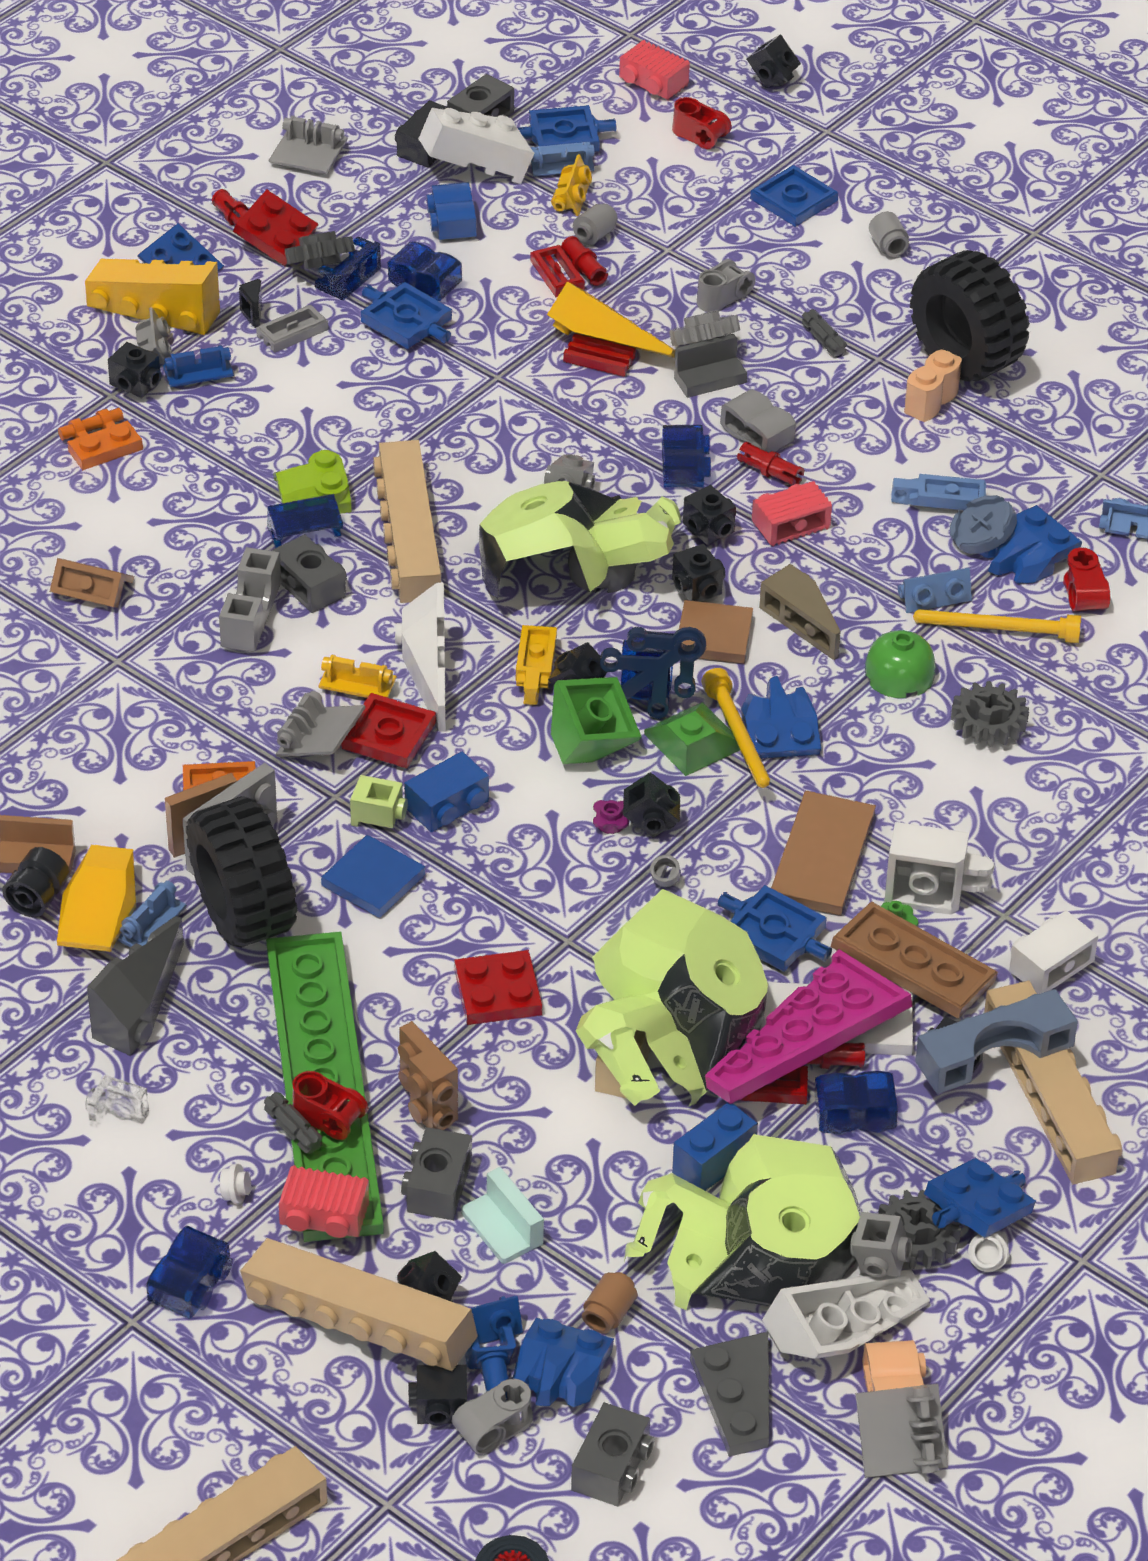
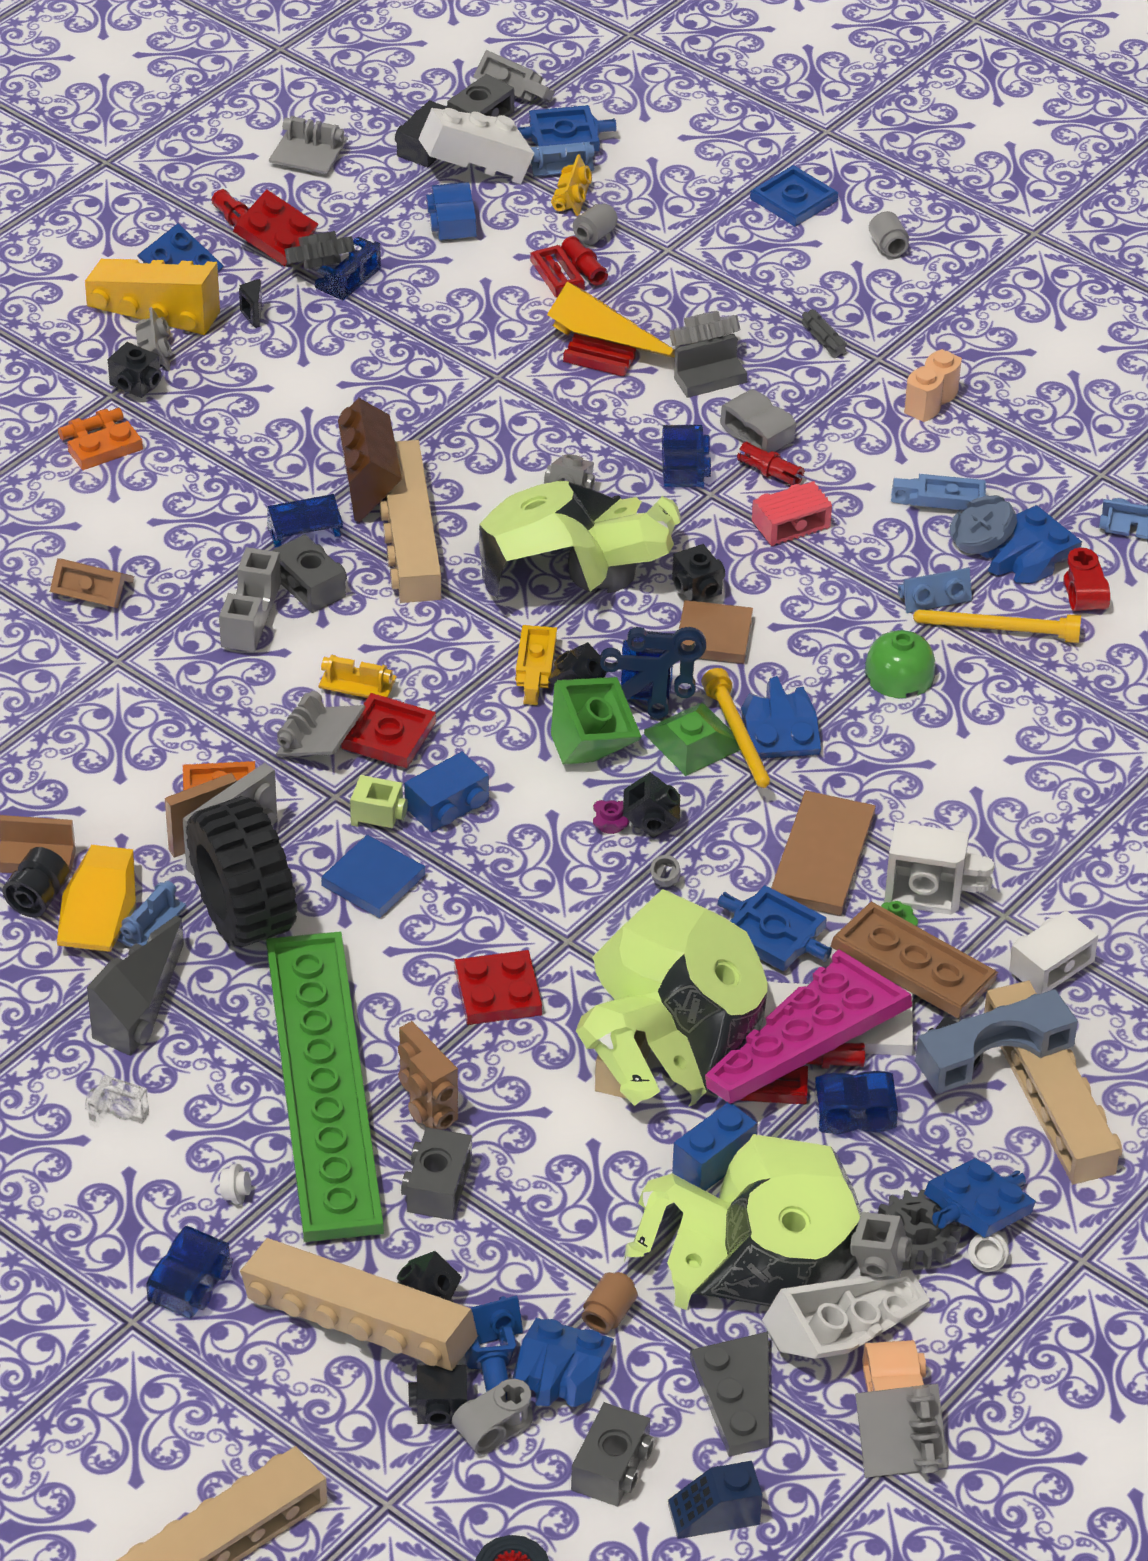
(184, 369): blue hinge -> none
(292, 328): light grey tile -> none
(293, 1123): dark grey axle -> none
(318, 478): lime slope -> none
(324, 1202): coral brick -> none
(327, 1104): red piece -> none
(368, 455): none -> reddish brown slope
(406, 315): blue plate -> none
(424, 648): white wedge -> none
(425, 270): clear blue brick -> none
(505, 1218): light aqua panel -> none
(524, 80): none -> light grey hinge
(654, 69): coral brick -> none
(695, 122): red piece -> none
(709, 514): black brick -> none
(718, 1501): none -> dark blue slope
(723, 286): light grey piece -> none
(774, 62): black brick -> none
(799, 605): dark tan slope -> none
(971, 311): black tyre -> none
(989, 713): dark grey gear -> none

